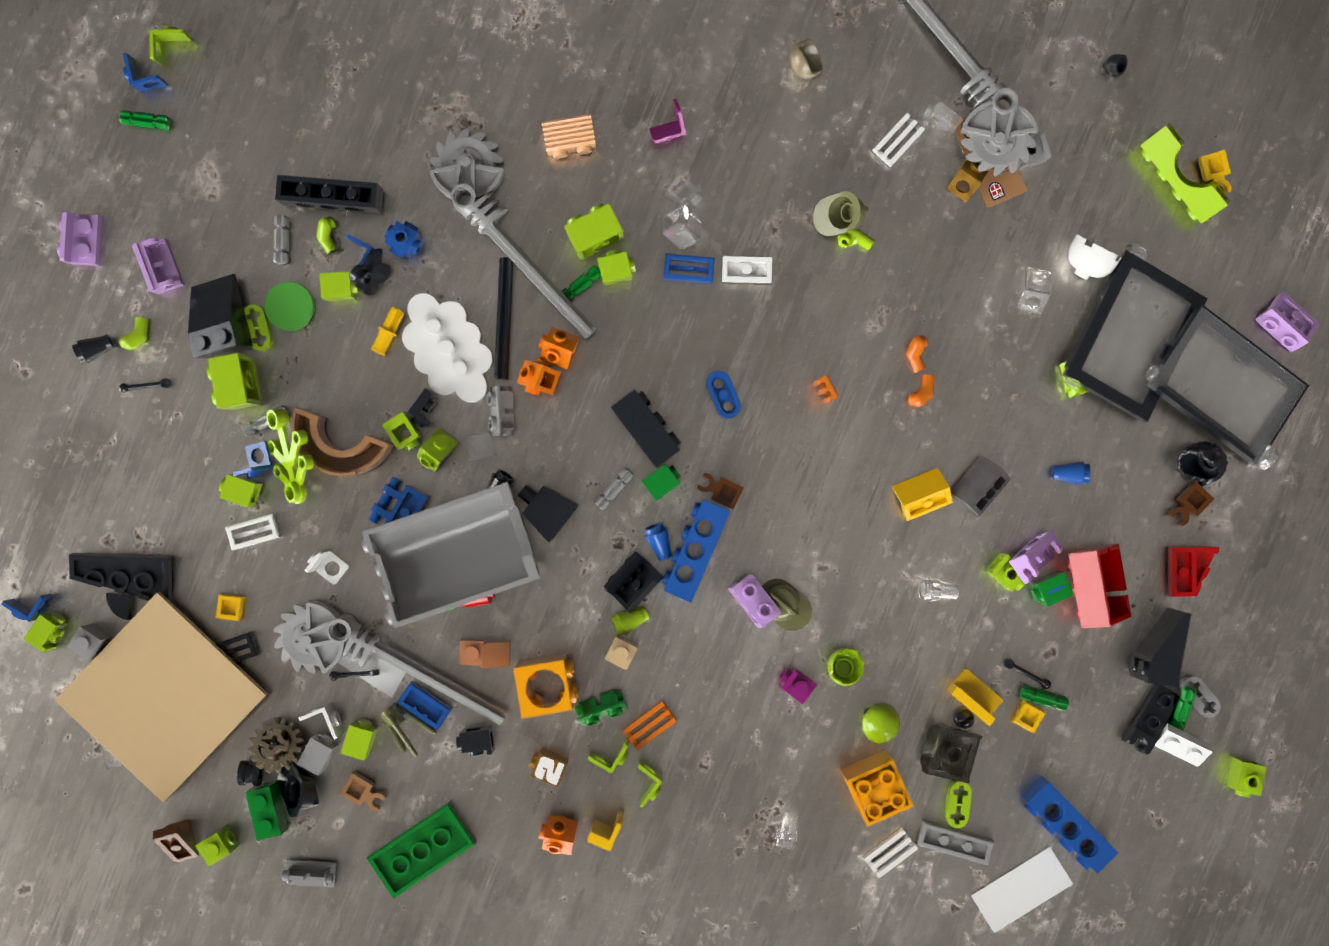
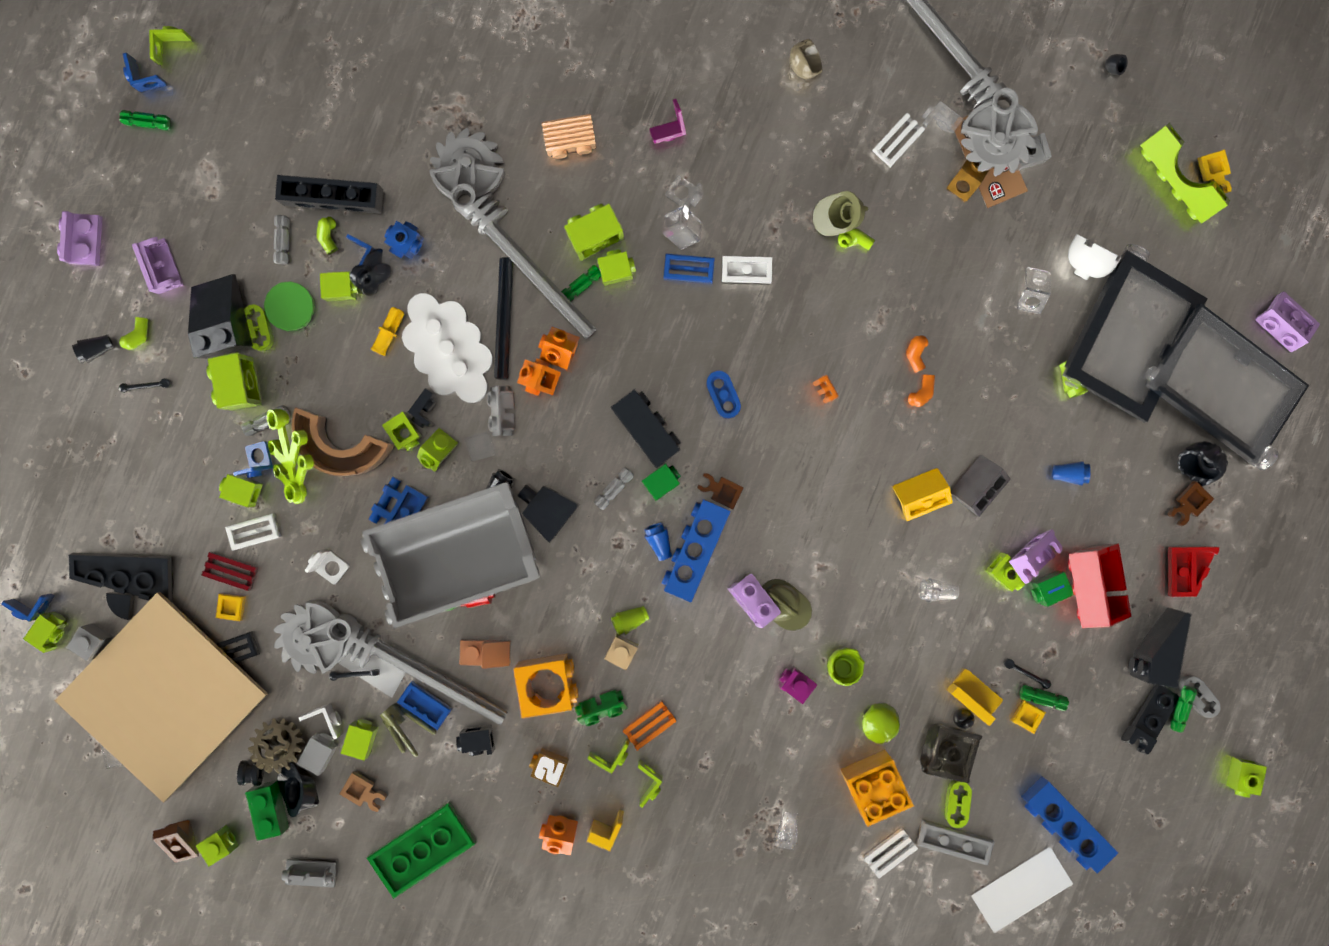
(210, 565): none -> dark red tile
(633, 581): black bracket -> none
(1183, 745): white plate -> none

